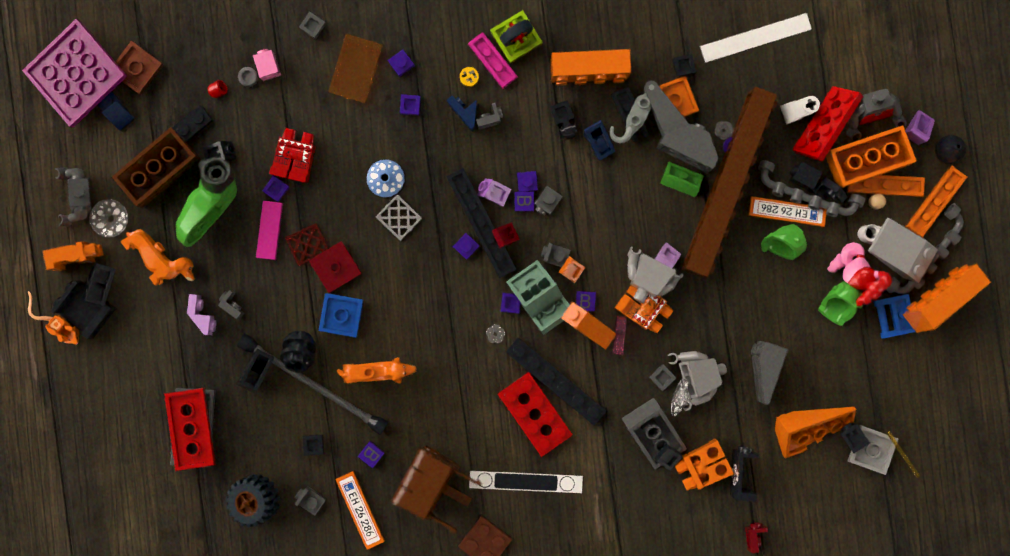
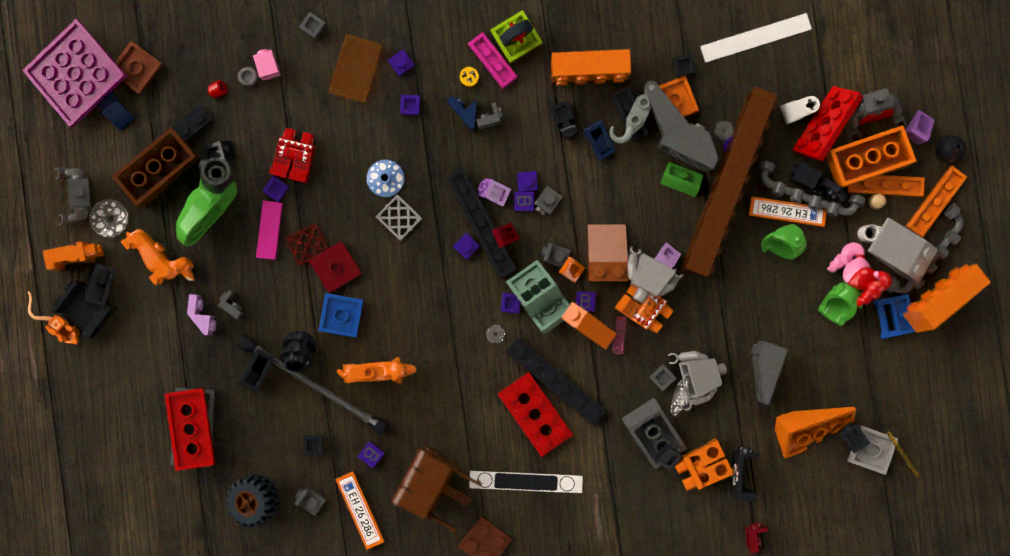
(607, 253): none -> slope

